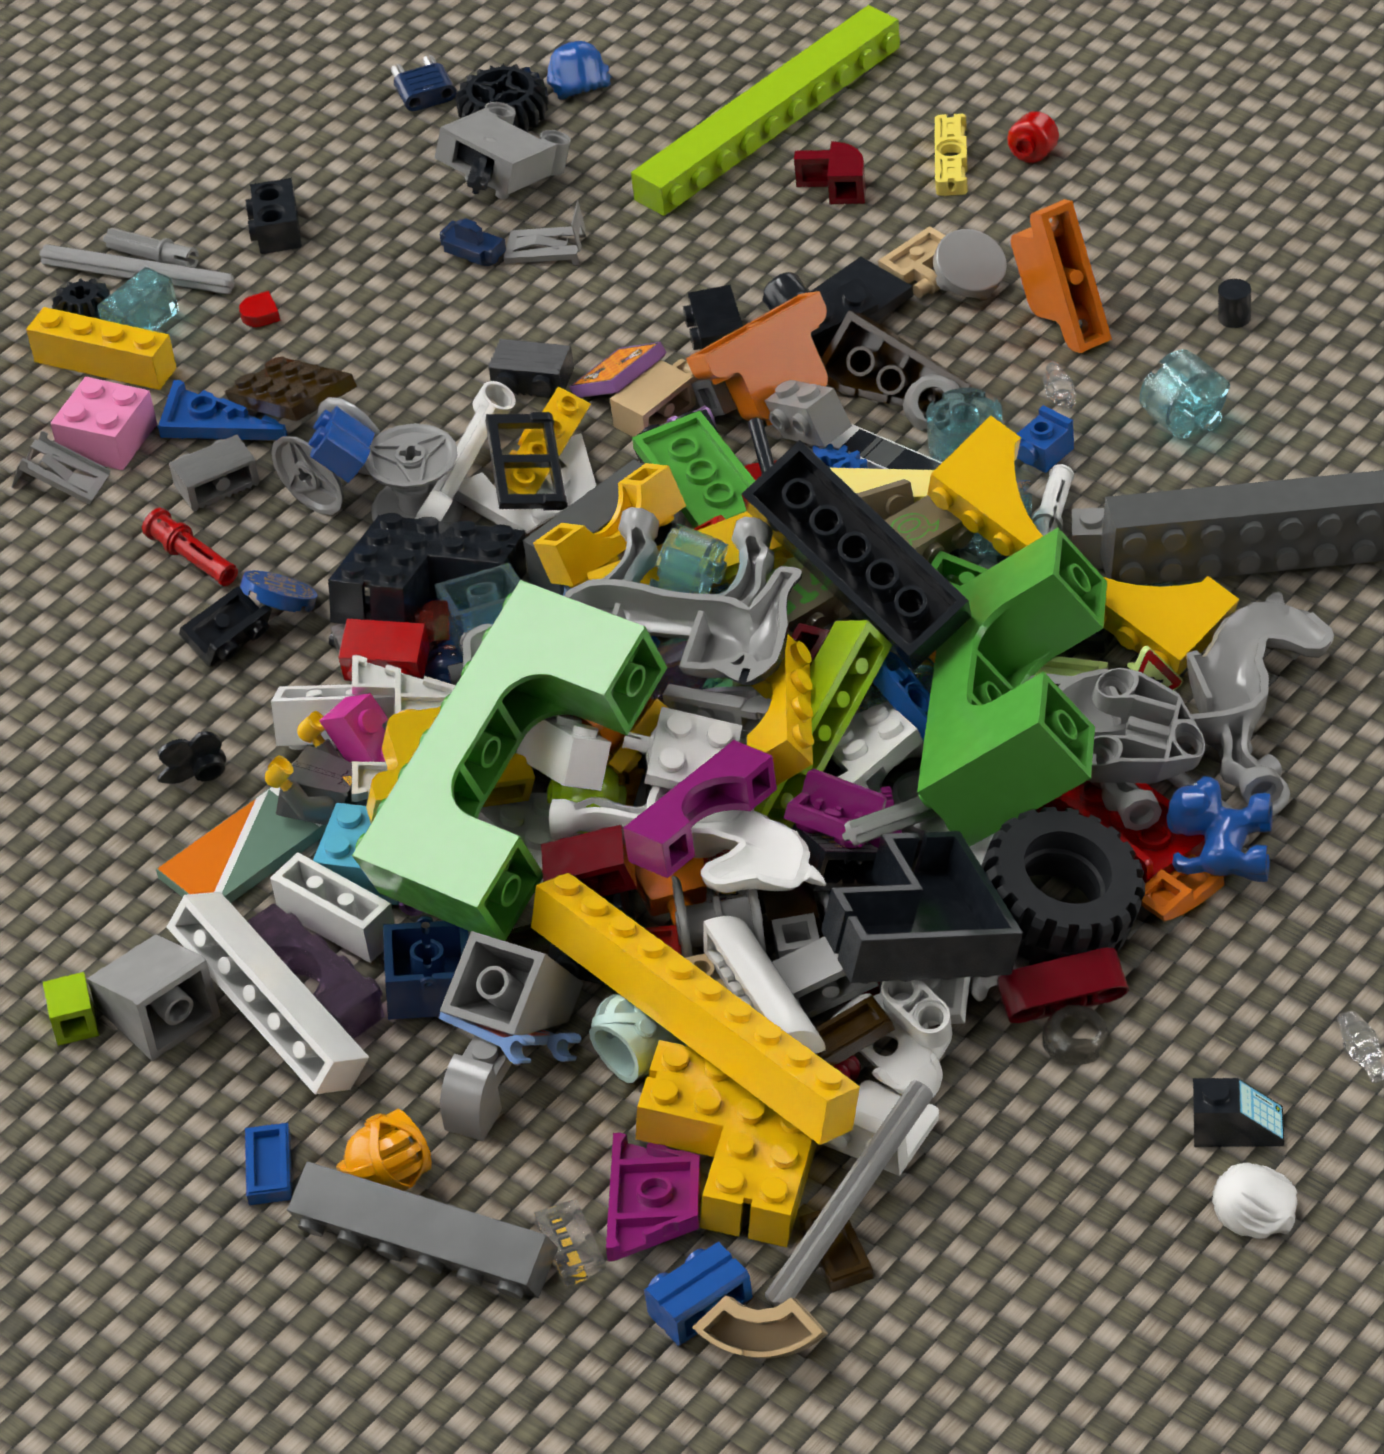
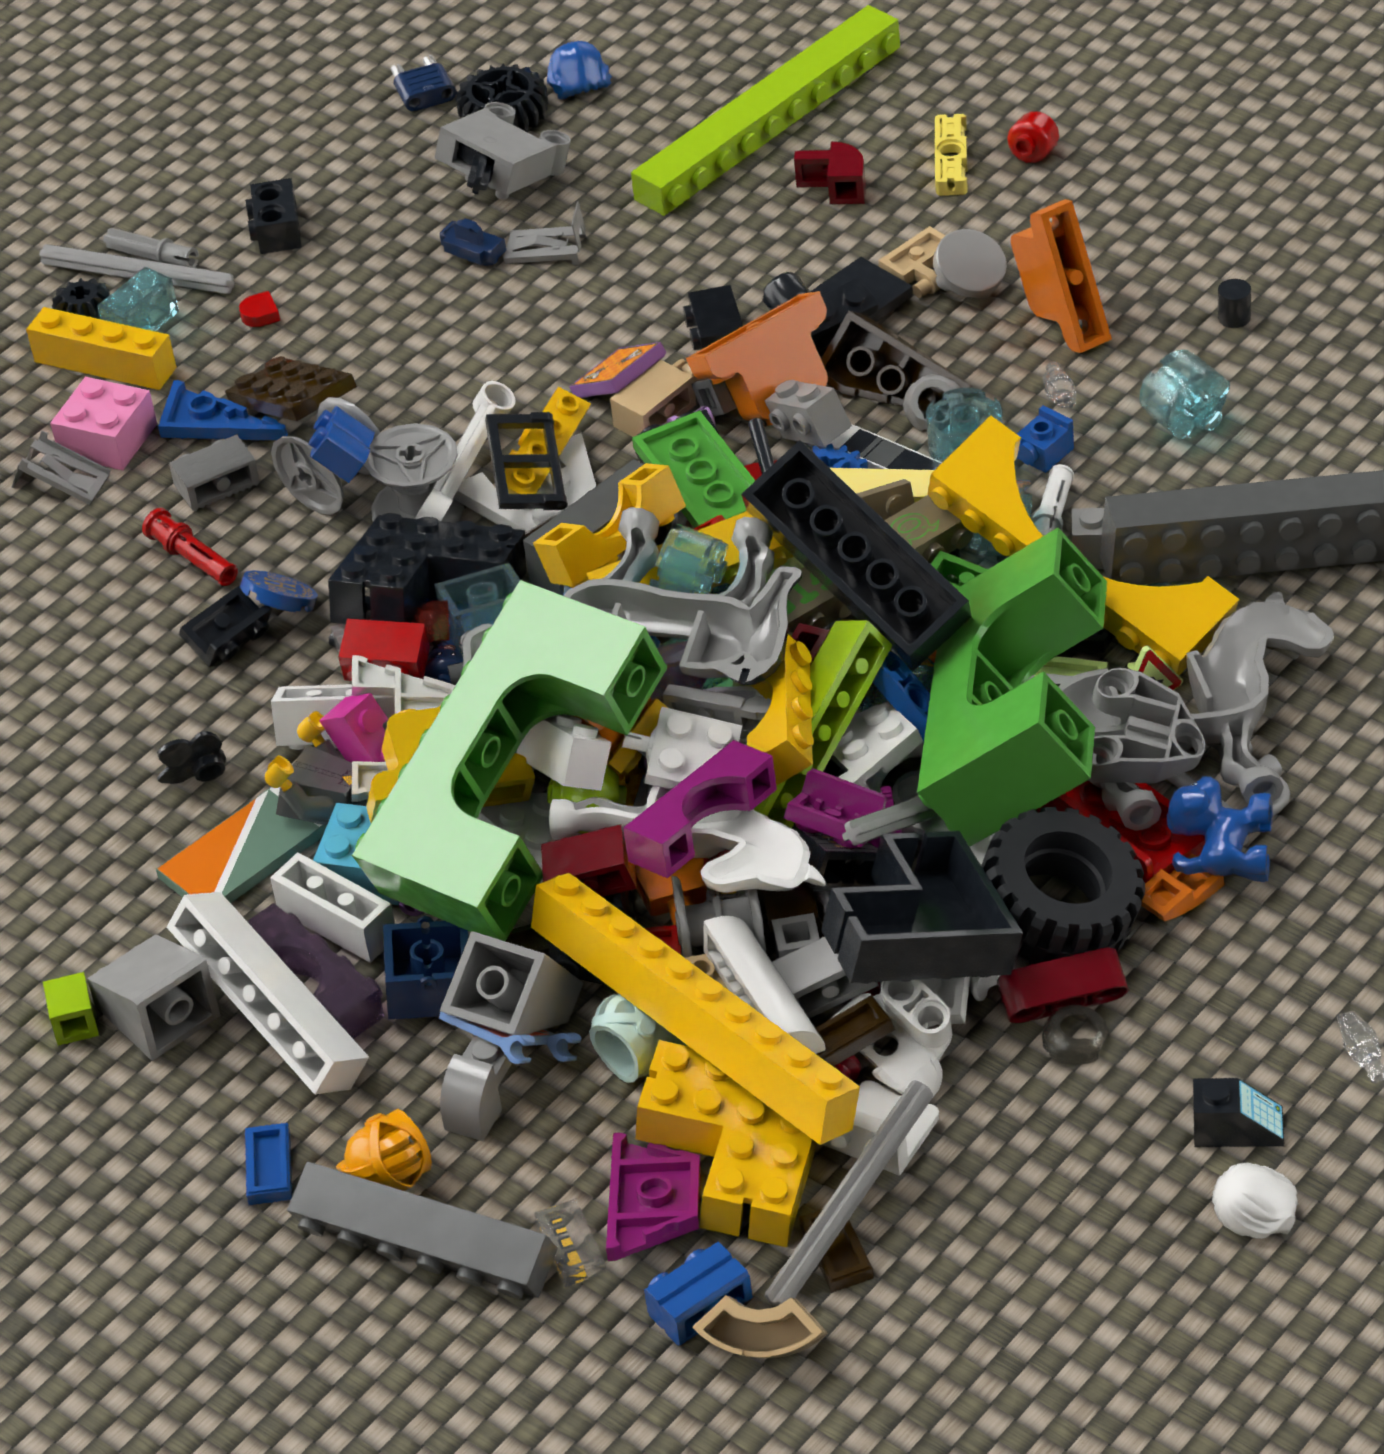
(531, 366): black brick -> none

